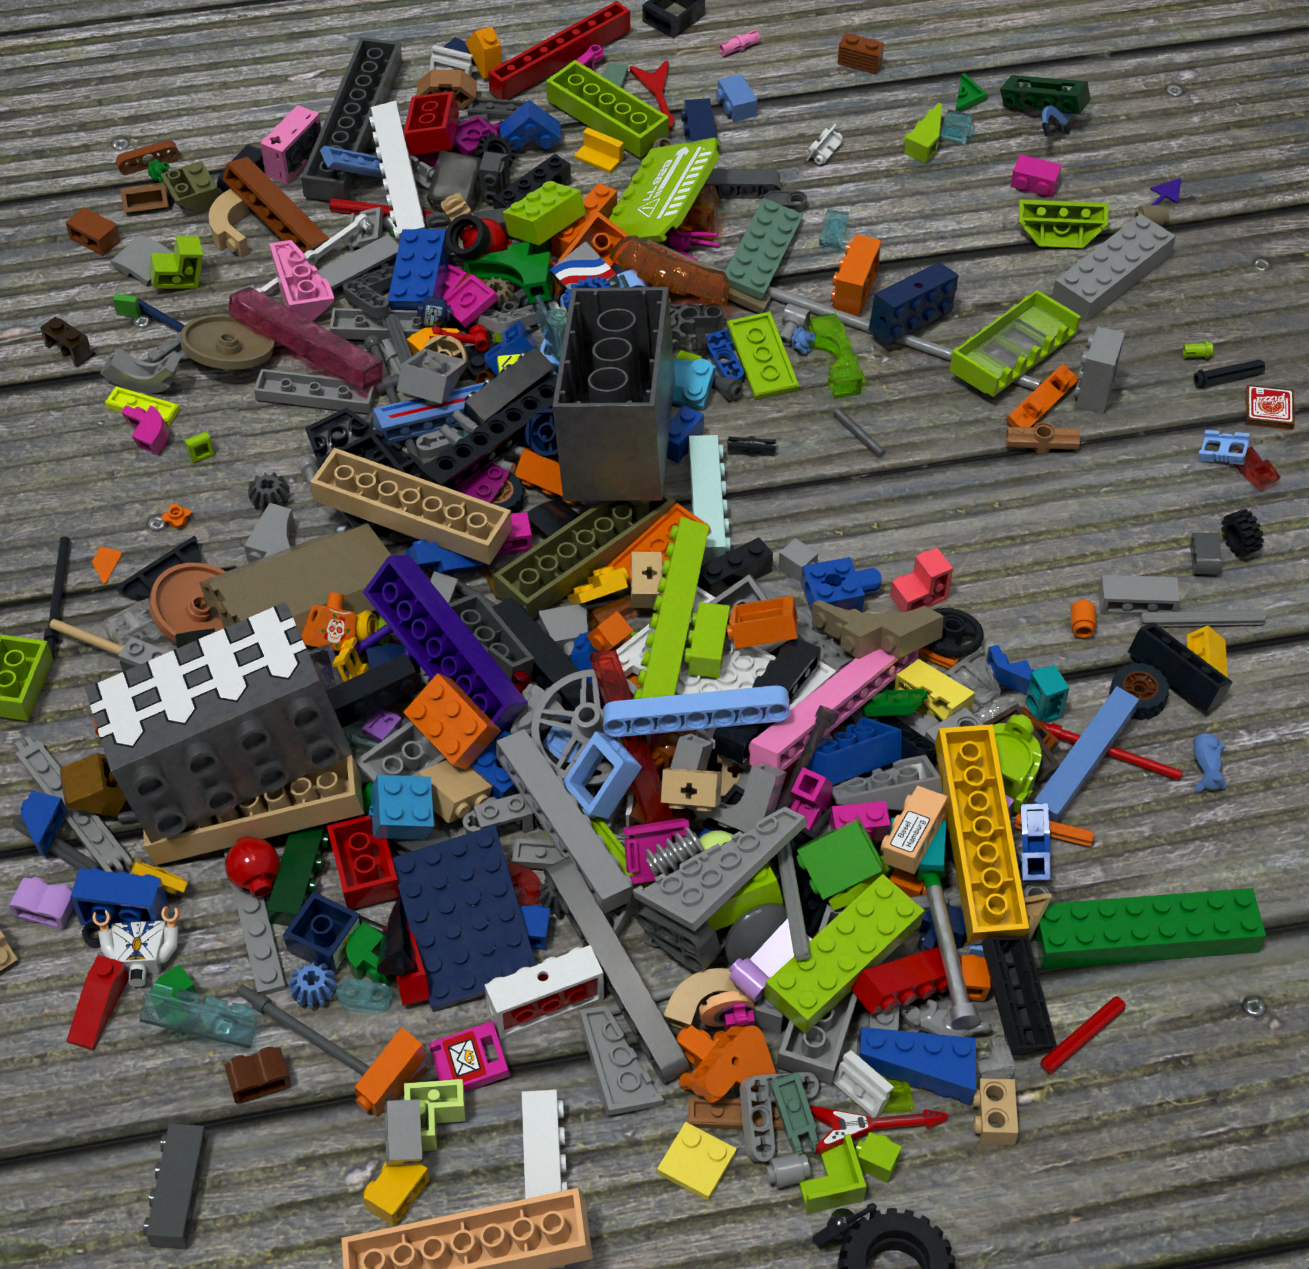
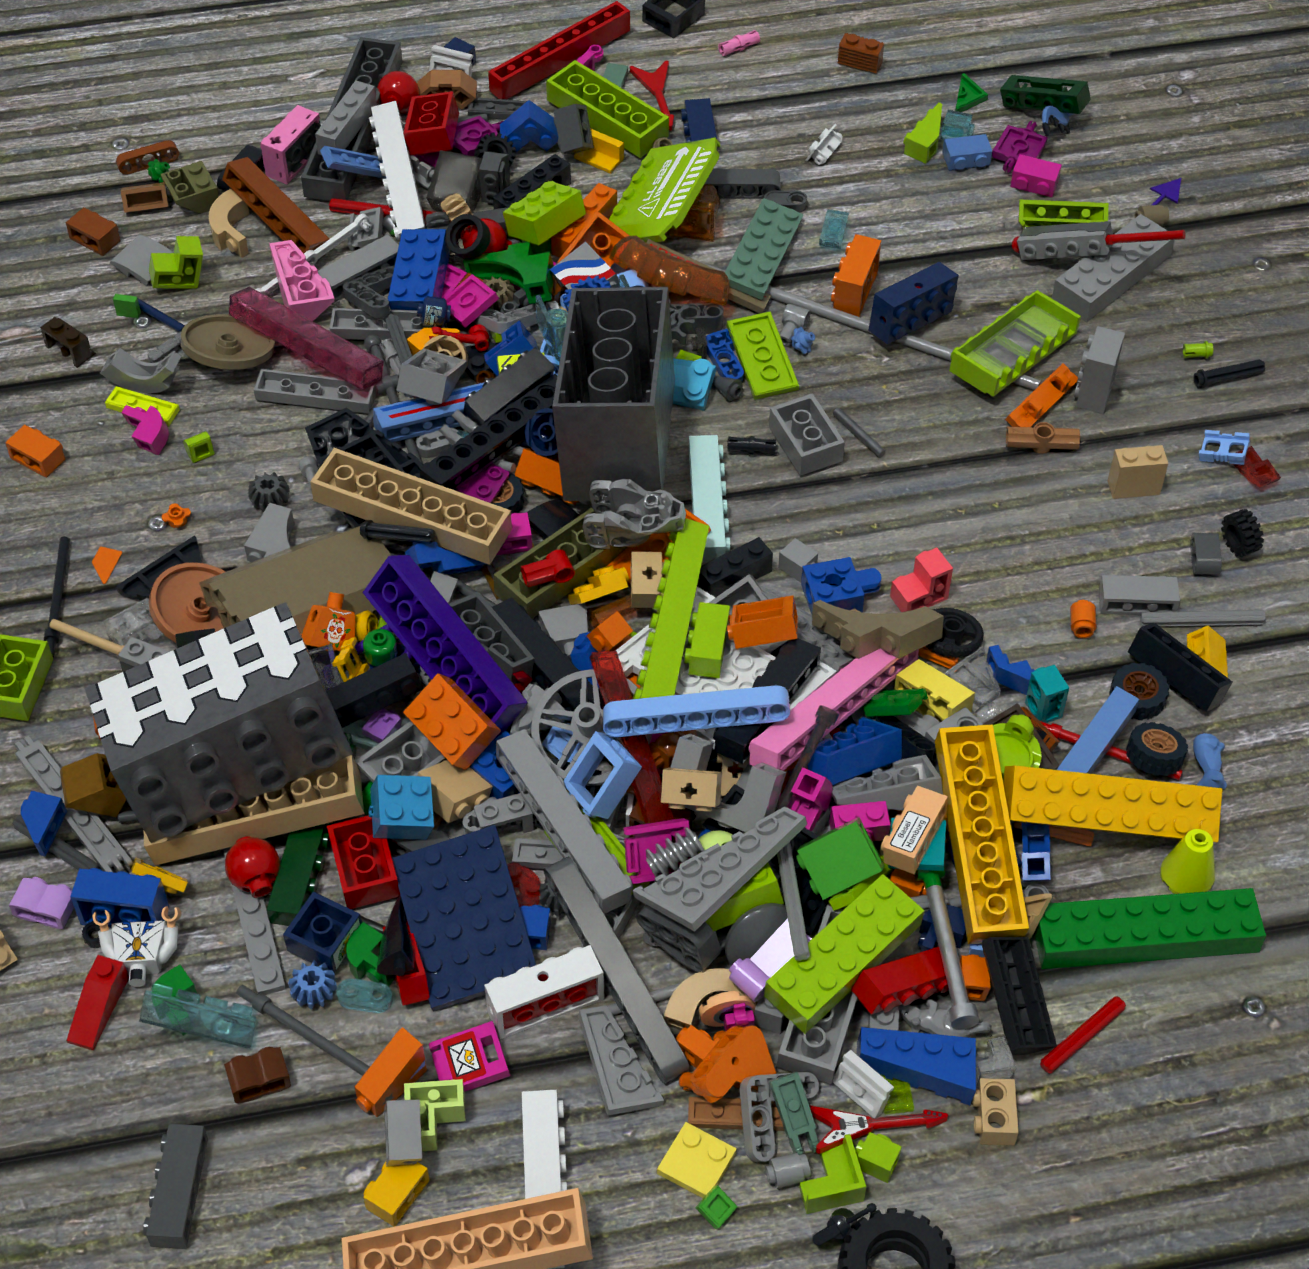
(35, 450): none -> orange brick
(347, 117): none -> light grey brick
(379, 647): none -> green head
(395, 532): none -> black axle
(398, 87): none -> red brick
(485, 50): light orange slope -> none
(554, 567): none -> red piece
(573, 129): none -> dark grey brick
(630, 514): none -> light grey animal
(681, 241): dark pink plant -> none
(684, 424): blue brick -> none
(716, 1207): none -> bright green tile
(736, 98): medium blue brick -> none
(806, 434): none -> light grey brick
(843, 375): clear neon green arch -> none
(967, 152): none -> medium blue brick
(1016, 142): none -> magenta plate
(1079, 240): none -> piece
(1110, 803): none -> yellow brick
(1137, 471): none -> tan brick
(1156, 749): none -> black wheel
(1190, 864): none -> neon yellow cone
(1269, 407): tile -> none

